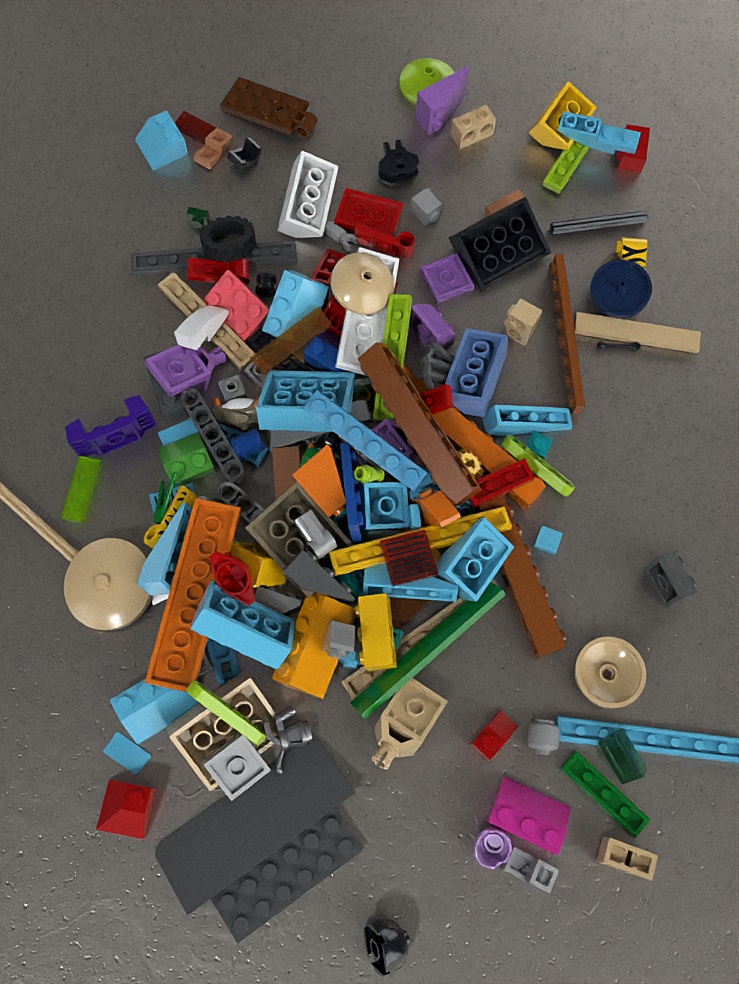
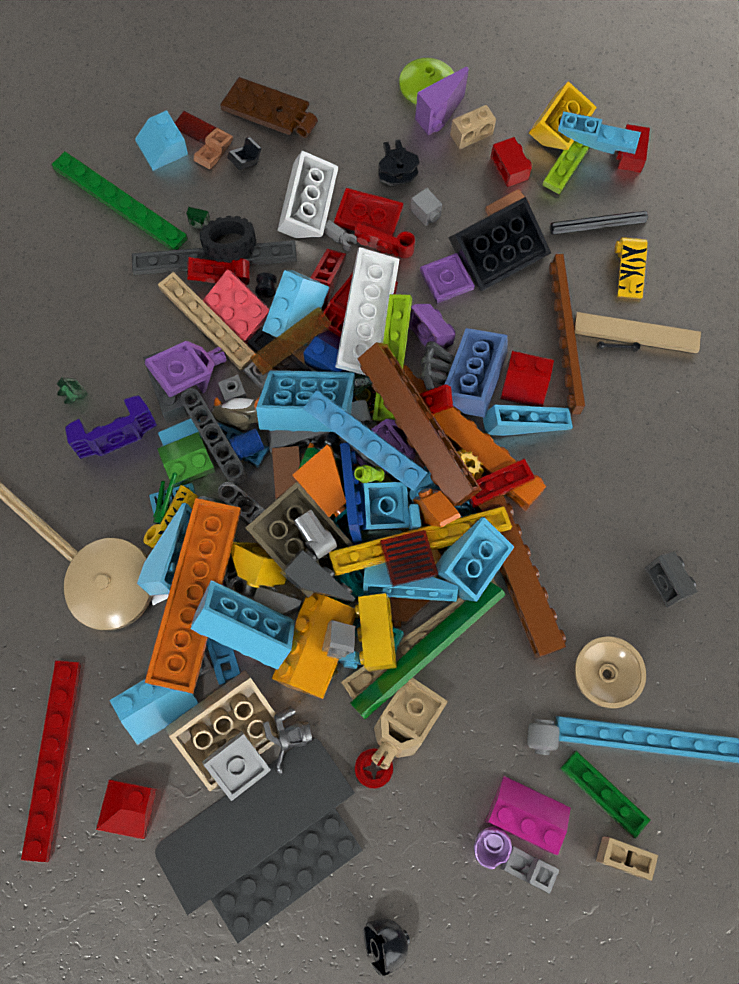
(51, 762): none -> red plate
(72, 389): none -> clear green tile
(81, 490): clear neon green plate -> none
(119, 201): none -> green plate
(127, 753): medium azure sticker -> none
(200, 326): white slope -> none
(226, 712): lime beam -> none
(233, 576): red hat -> none
(355, 291): tan dish -> none
(365, 777): none -> red gear
(493, 736): red slope -> none
(511, 161): none -> red brick
(521, 321): tan brick -> none
(527, 379): none -> red slope
(538, 465): lime beam -> none
(539, 444): teal plate -> none
(548, 540): medium azure tile -> none
(620, 289): dark blue piece -> none
(622, 756): clear green slope -> none

